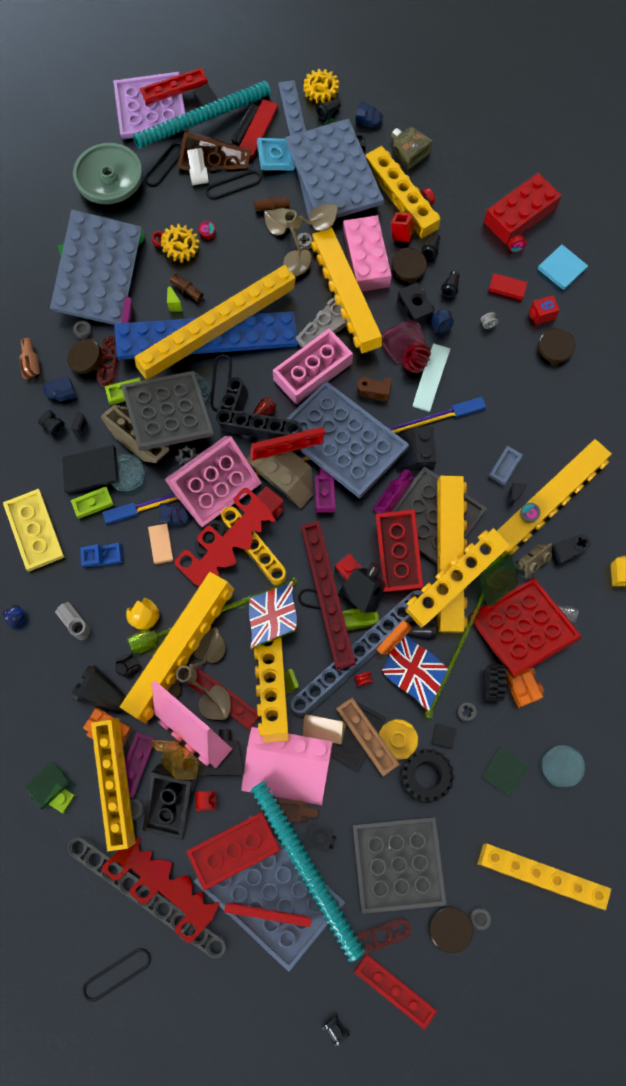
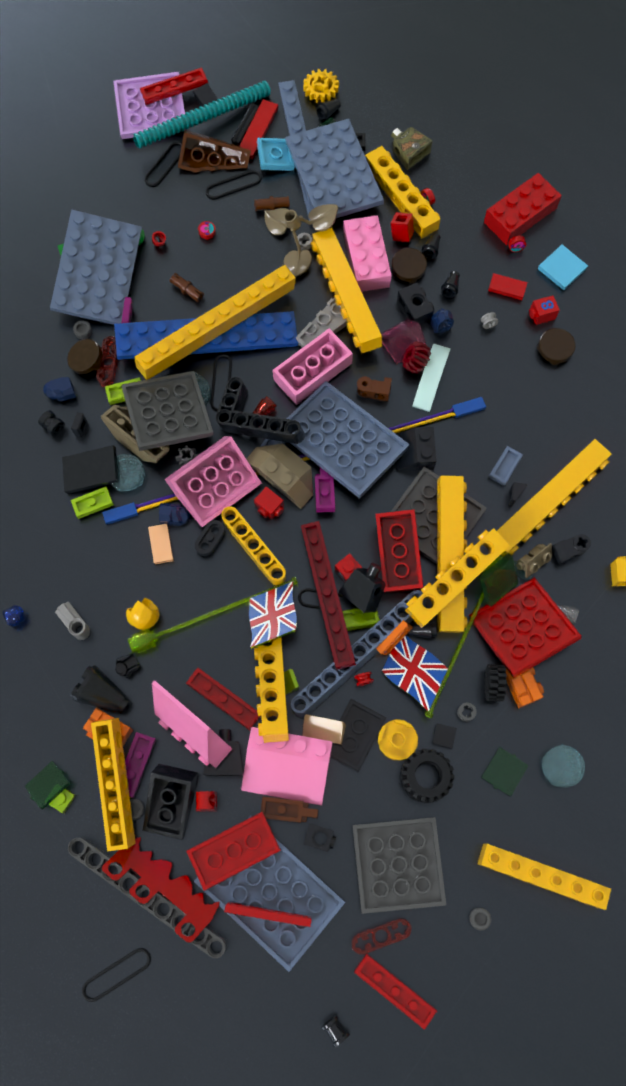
(28, 359): nougat arm -> none
(33, 530): light yellow plate -> none
(101, 555): blue slope -> none
(107, 173): sand green dish -> none
(173, 302): lime slope -> none
(177, 759): clear yellow piece -> none
(178, 645): yellow brick -> none
(179, 243): yellow gear -> none
(197, 168): white piece -> none
(217, 701): dark tan plant -> none
(220, 550): red piece -> none
(287, 443): red tile -> none
(308, 872): teal piece -> none
(367, 737): medium nougat tile -> none
(368, 115): dark blue rock -> none
(394, 492): magenta hinge -> none
(451, 929): dark brown tile -> none
(529, 512): tile -> none

